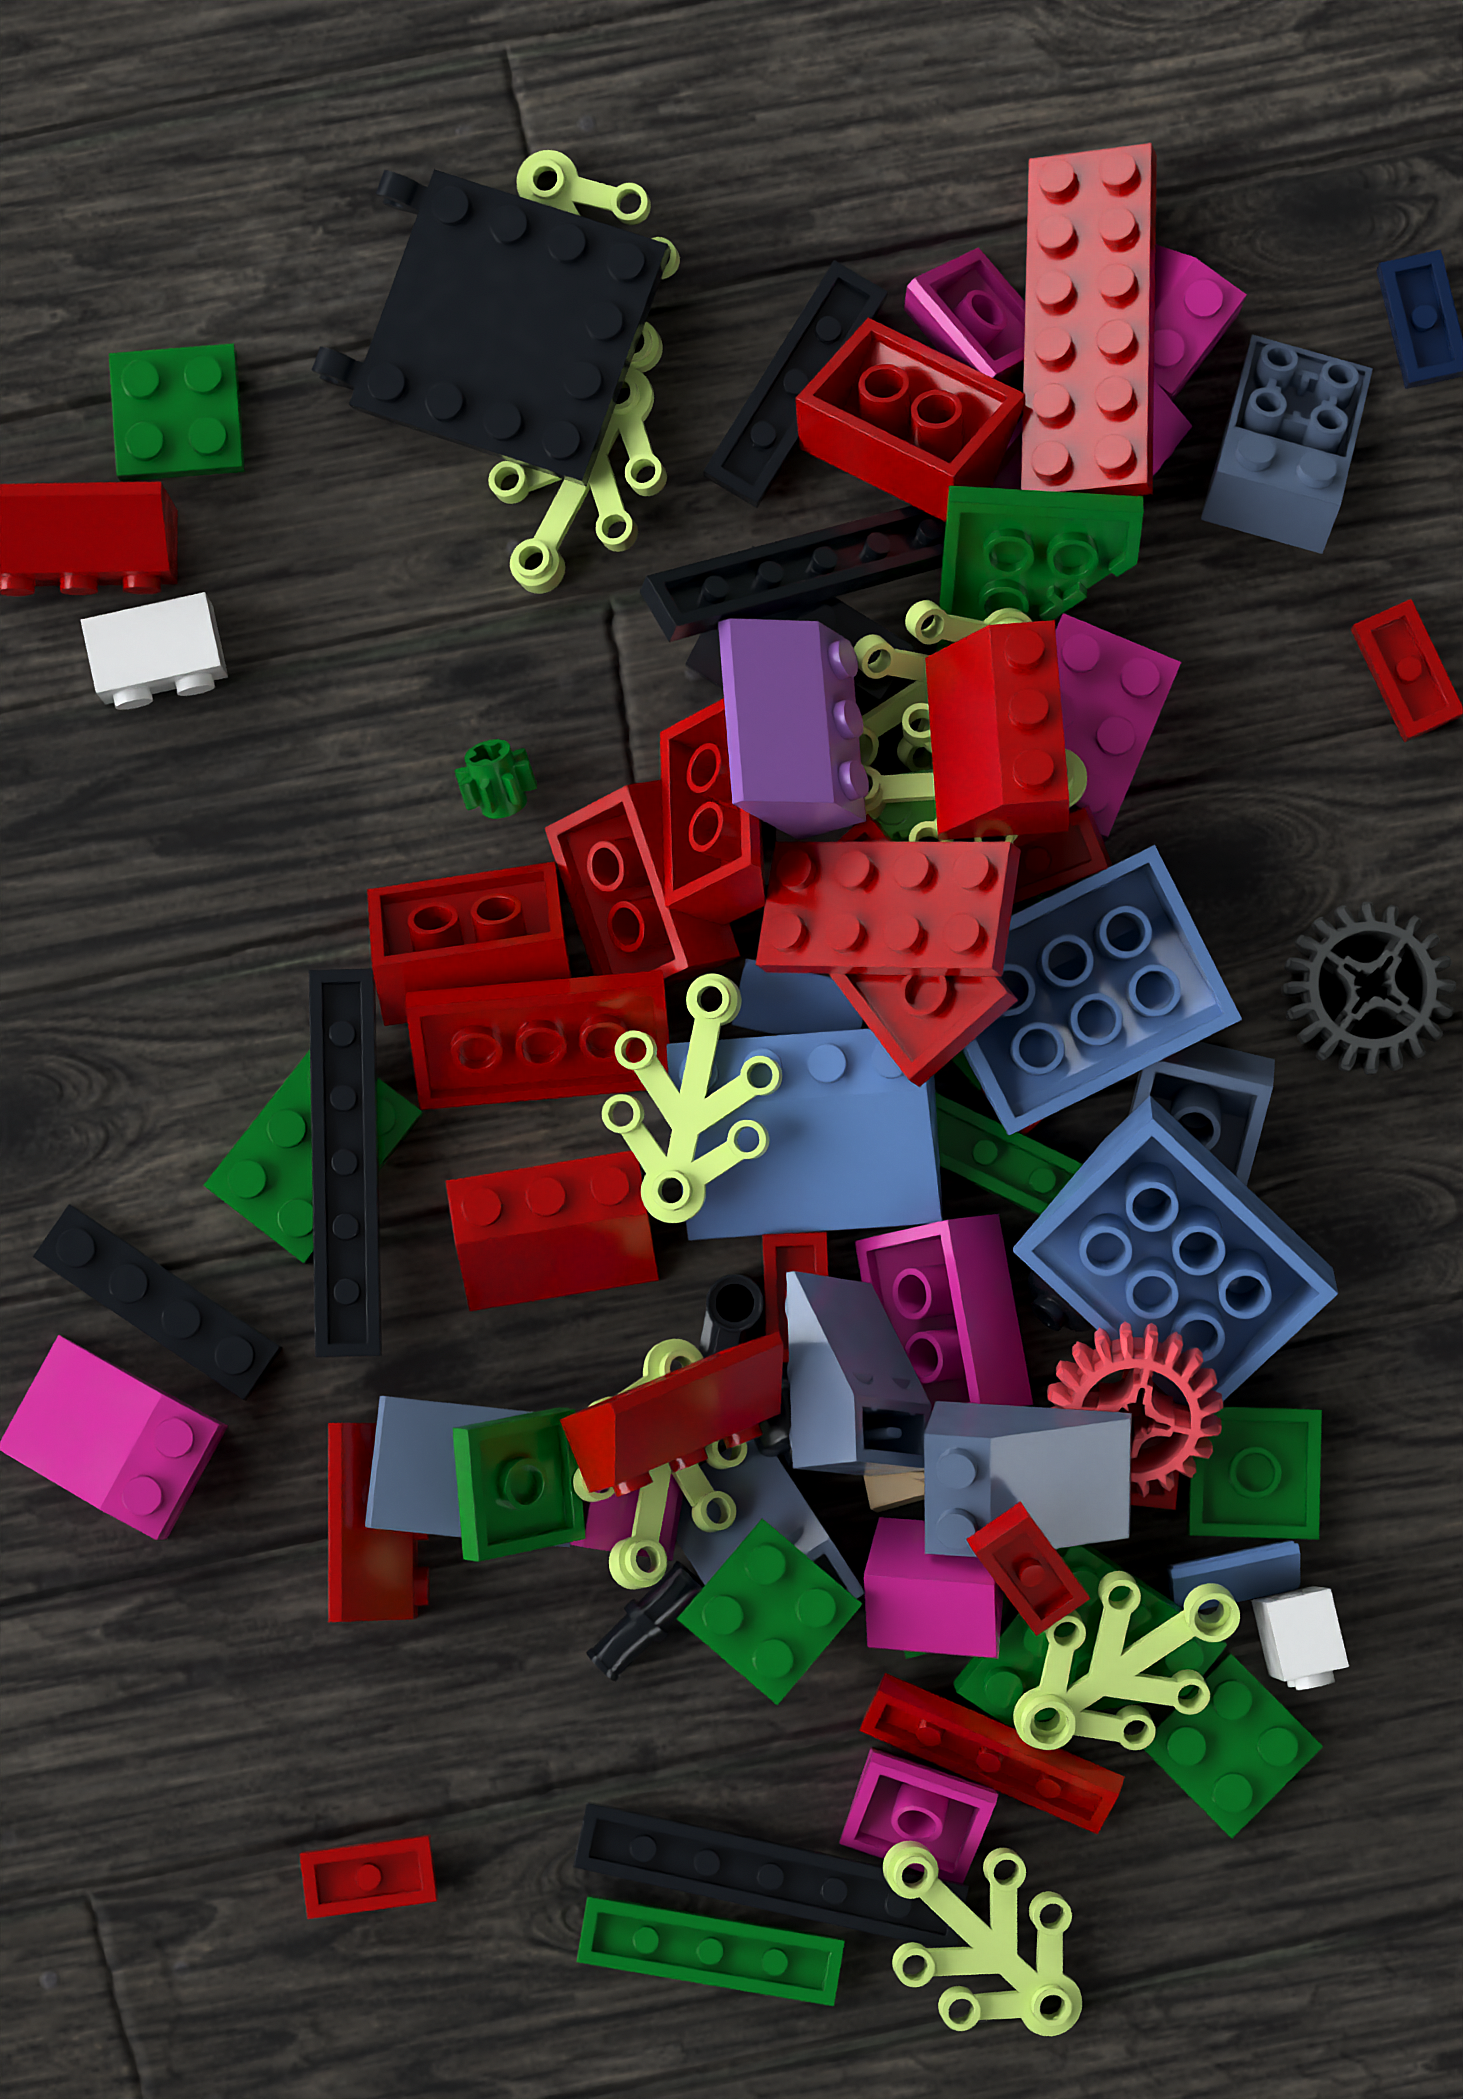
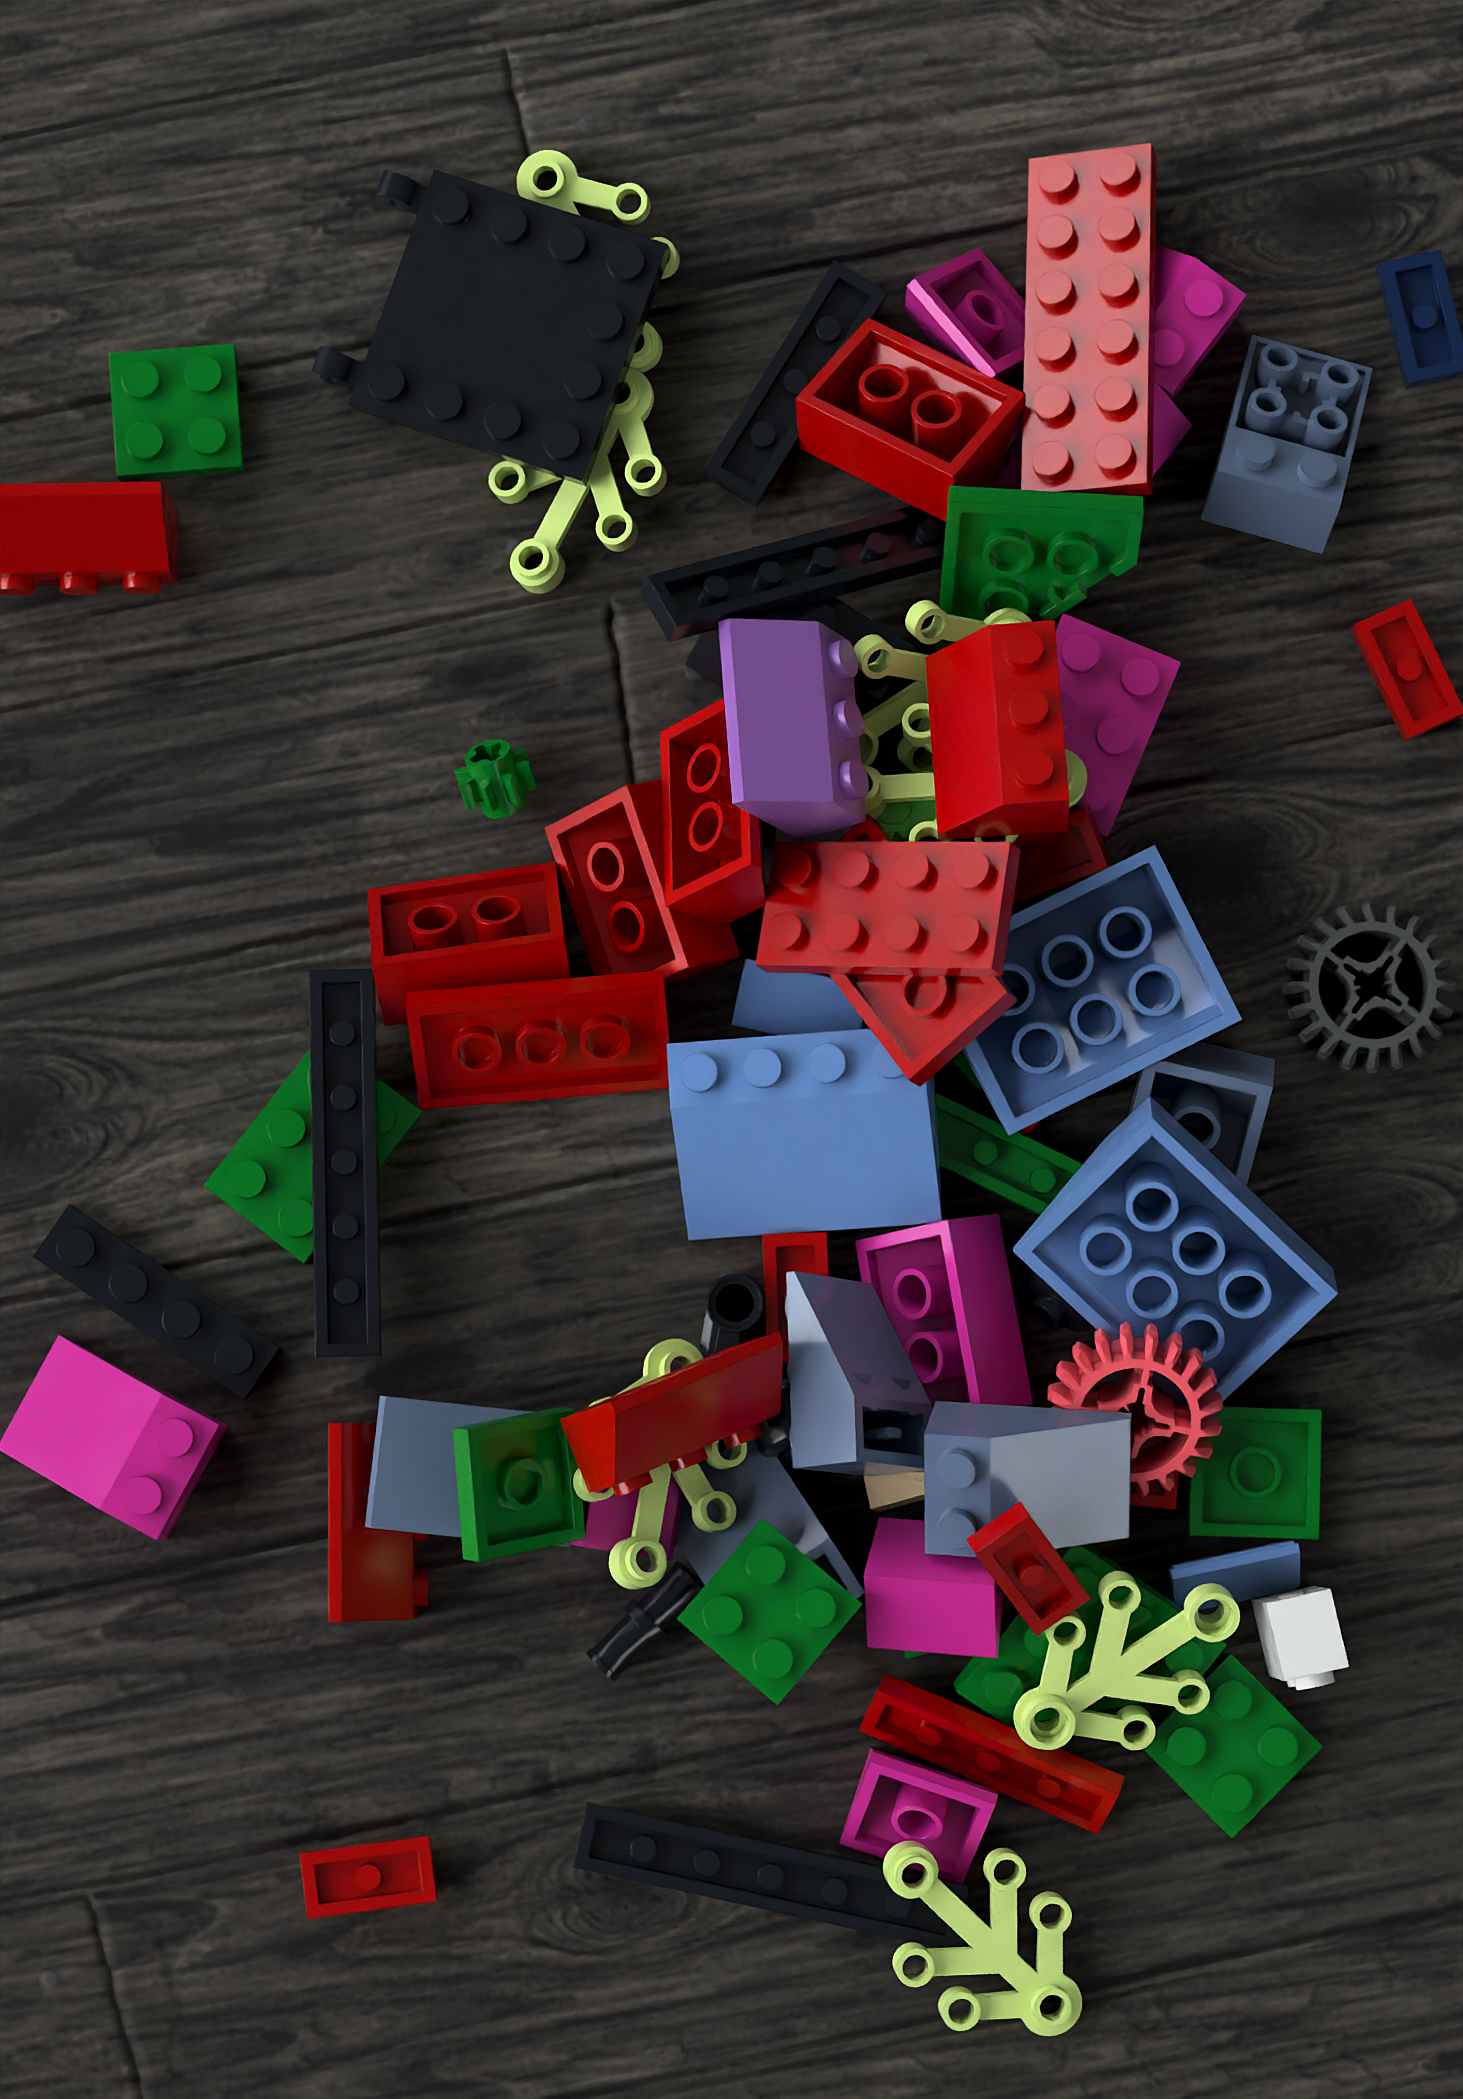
(154, 651): white brick -> none
(552, 1230): red slope -> none
(690, 1110): yellowish green plant -> none
(710, 1950): green plate -> none

